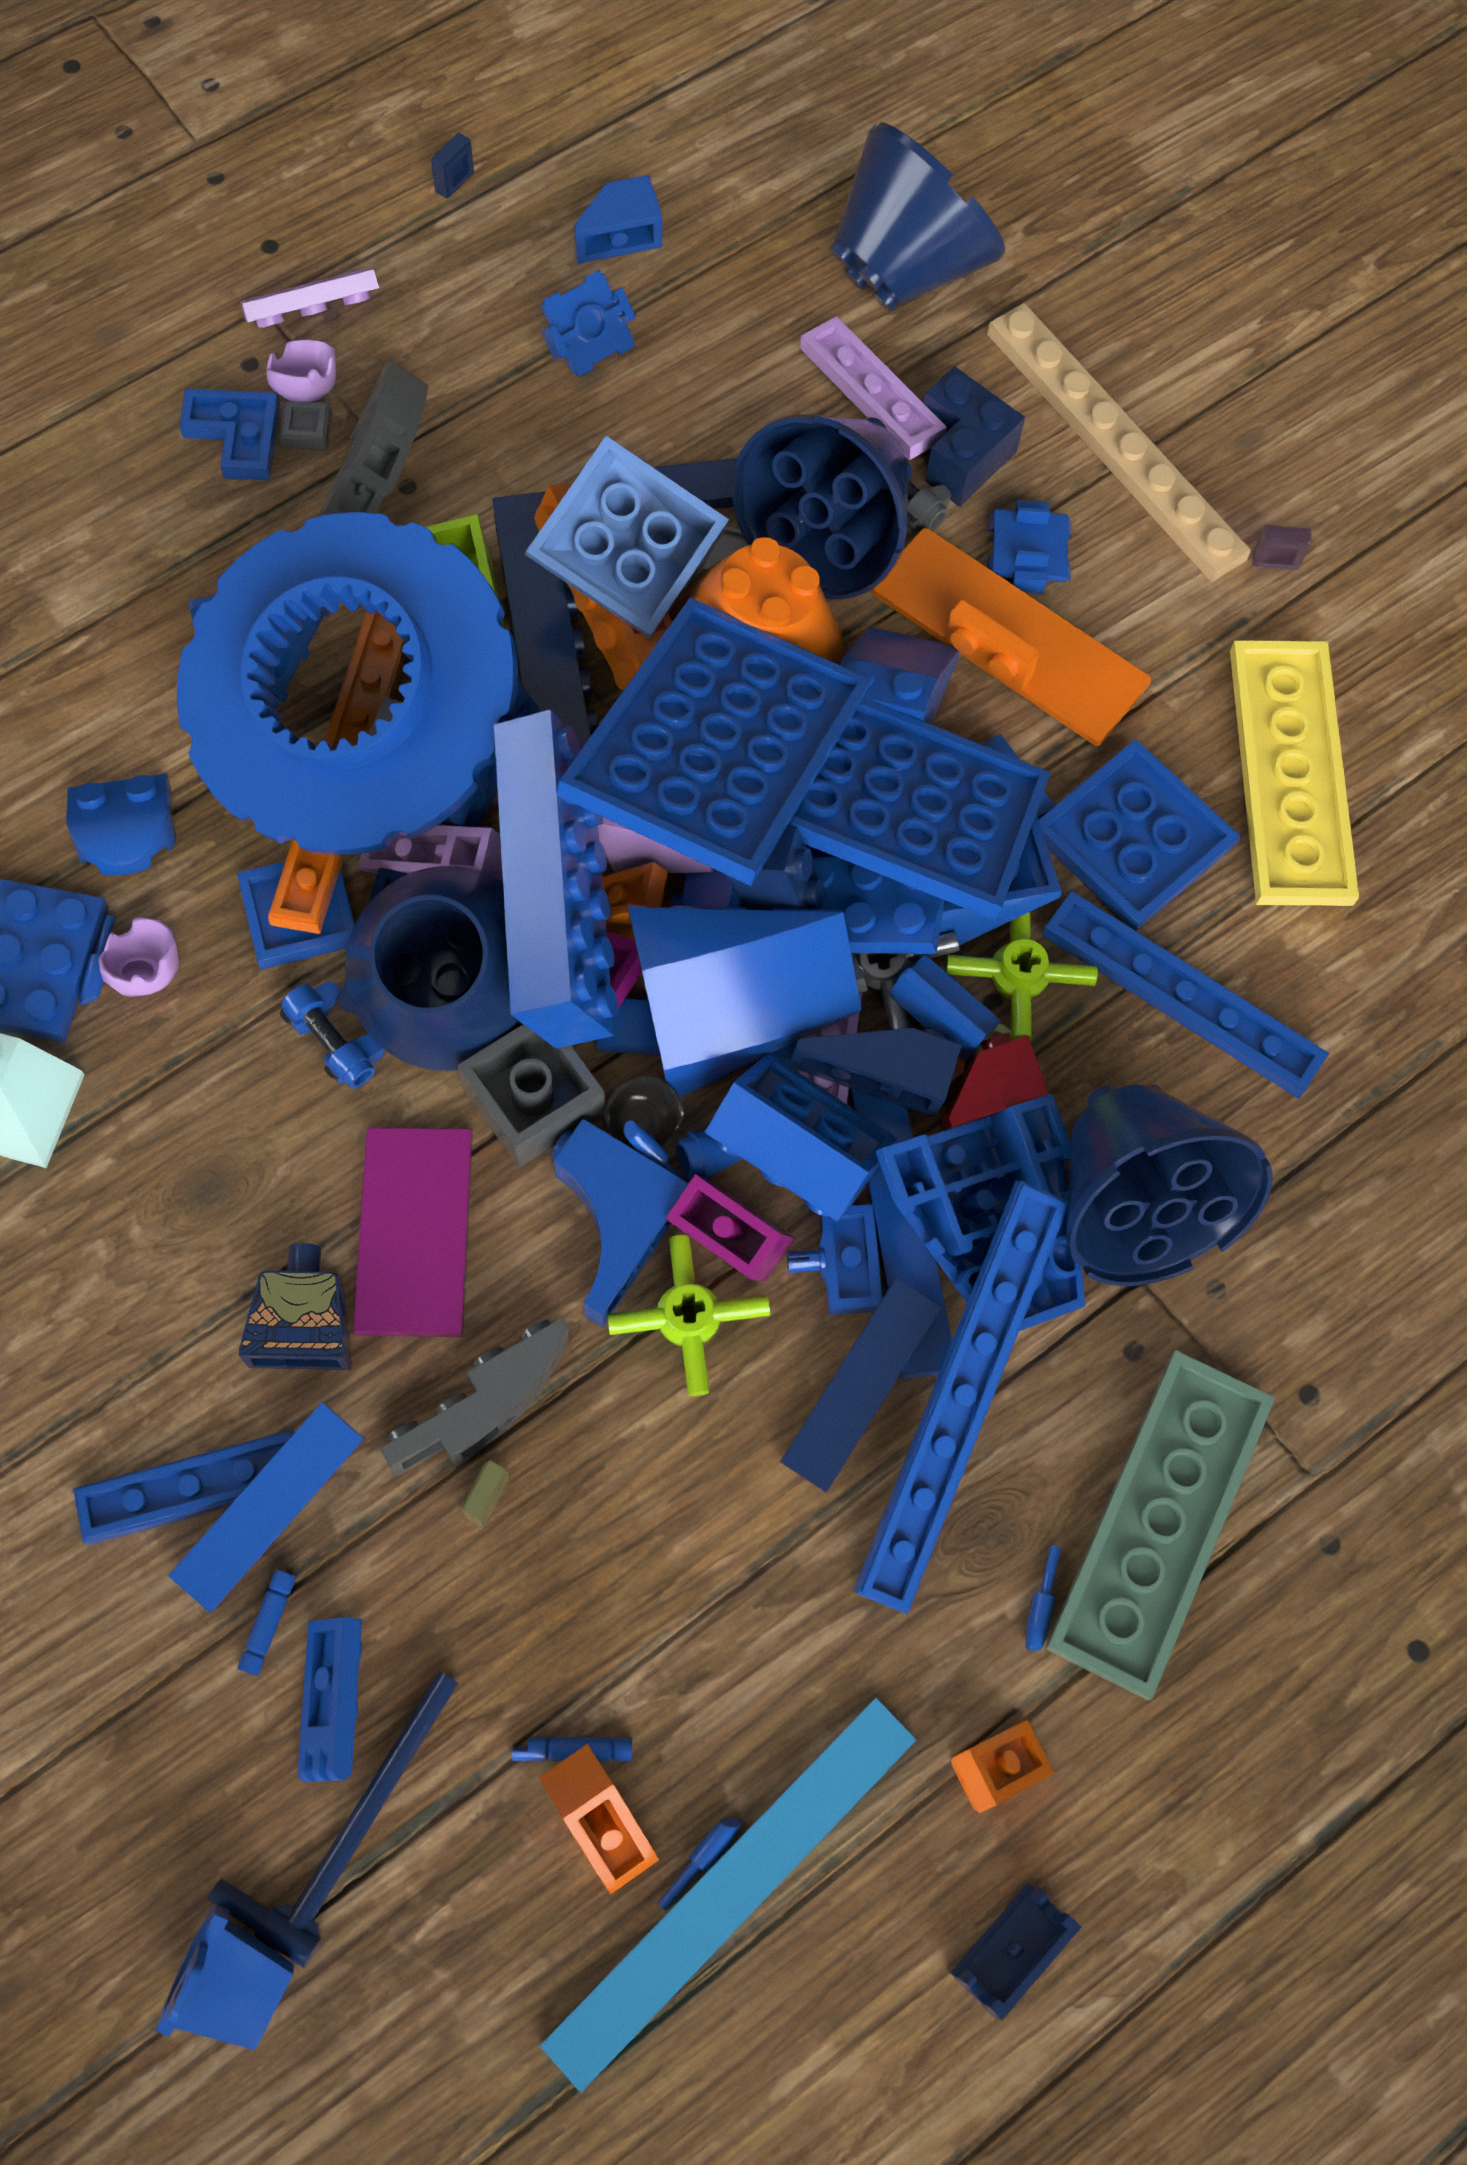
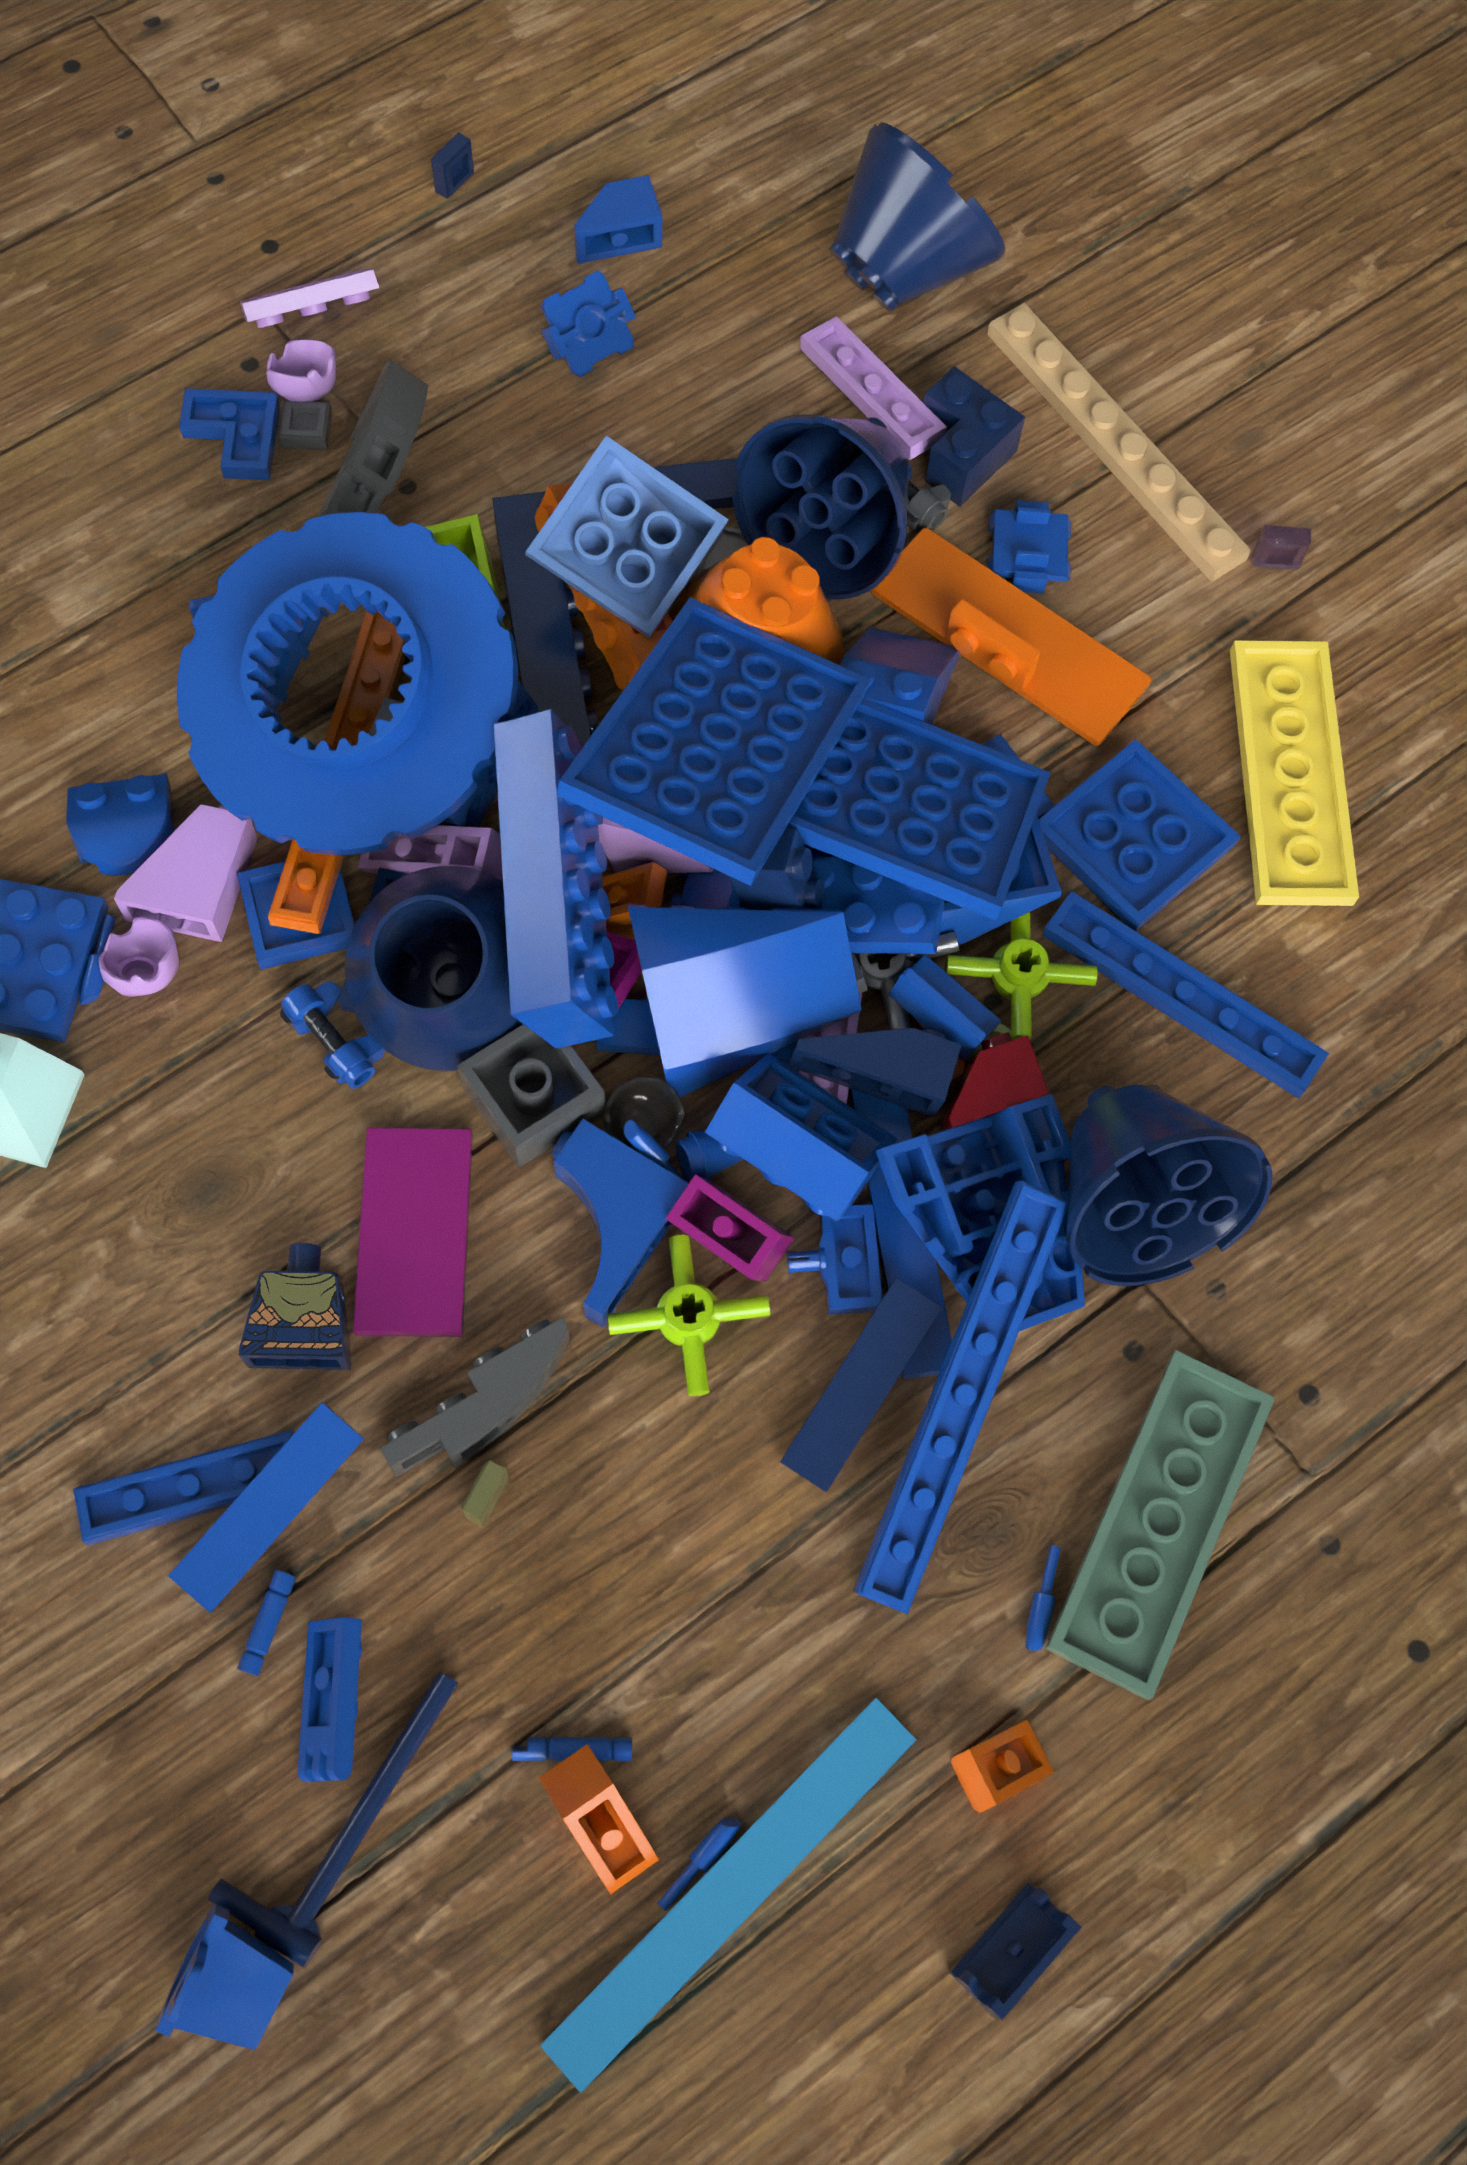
(192, 875): none -> lavender slope

